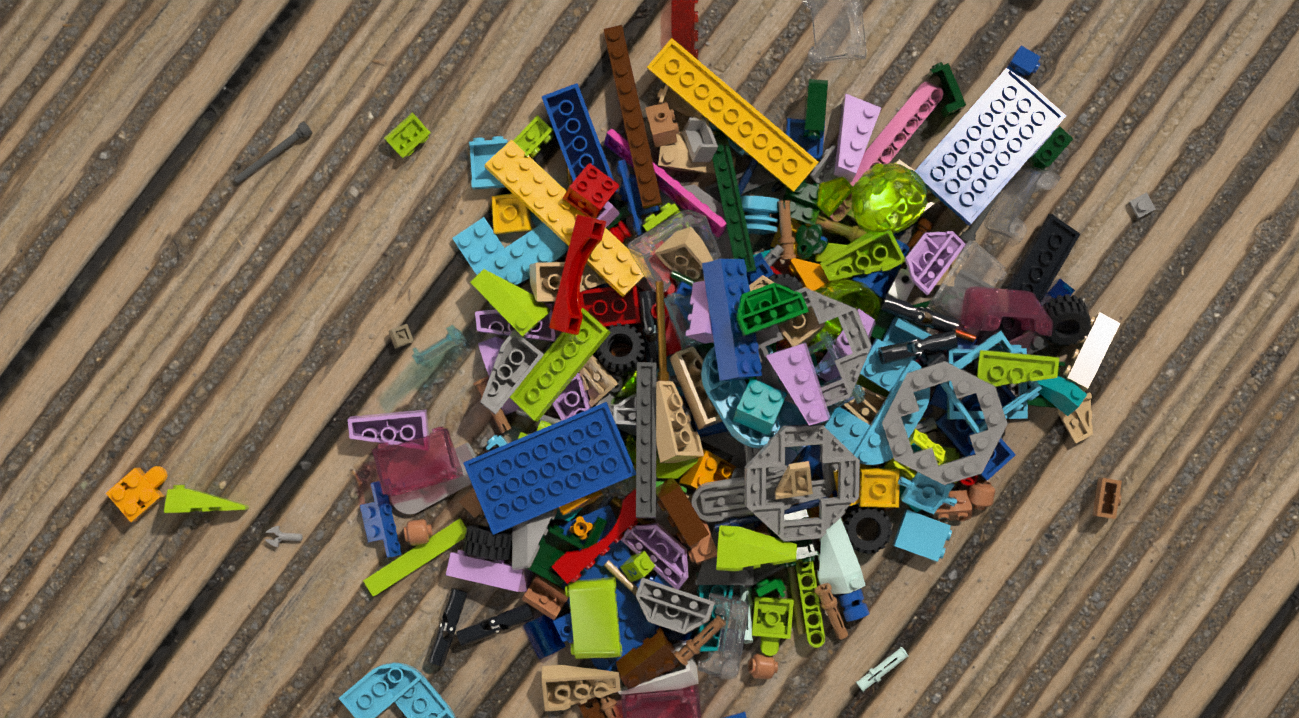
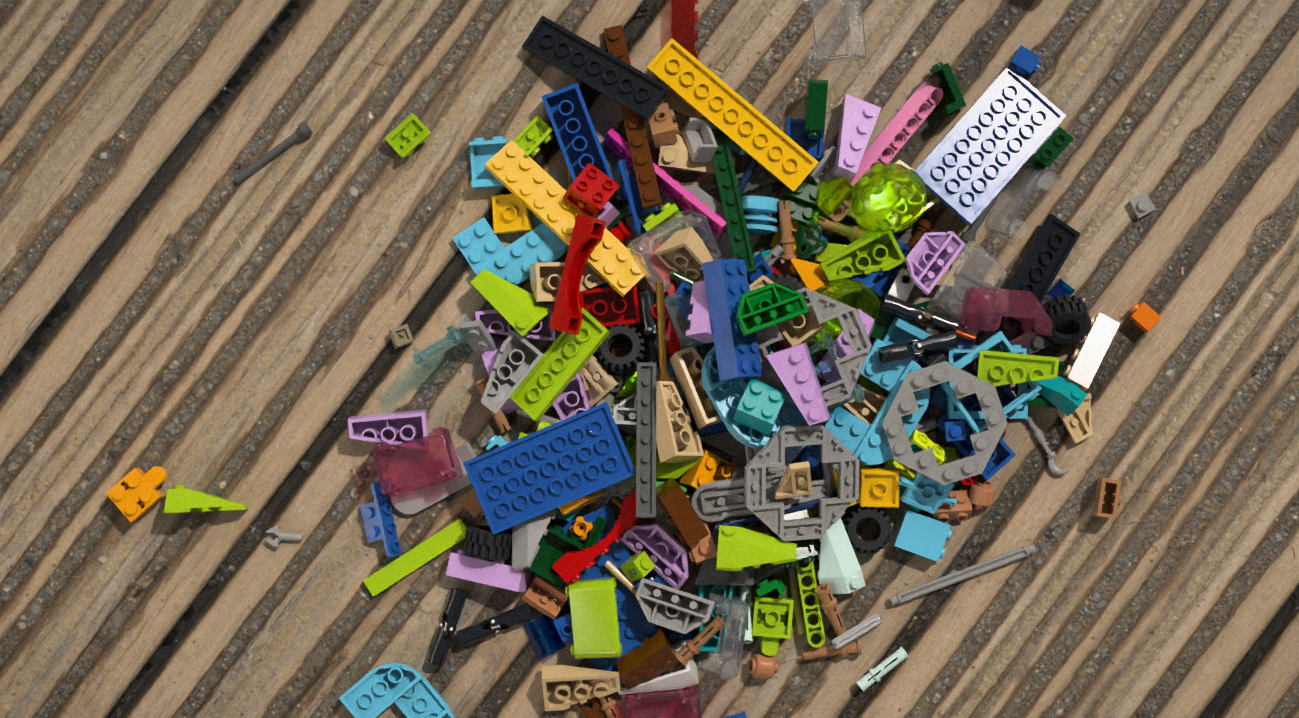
(417, 532): nougat head -> none
(476, 334): none -> light grey bracket
(595, 68): none -> black plate
(828, 651): none -> medium nougat pin
(856, 611): blue wheel -> none
(856, 632): none -> light grey axle
(955, 430): none -> blue brick
(966, 573): none -> light grey piece
(1051, 455): none -> light grey piece
(1143, 316): none -> orange brick

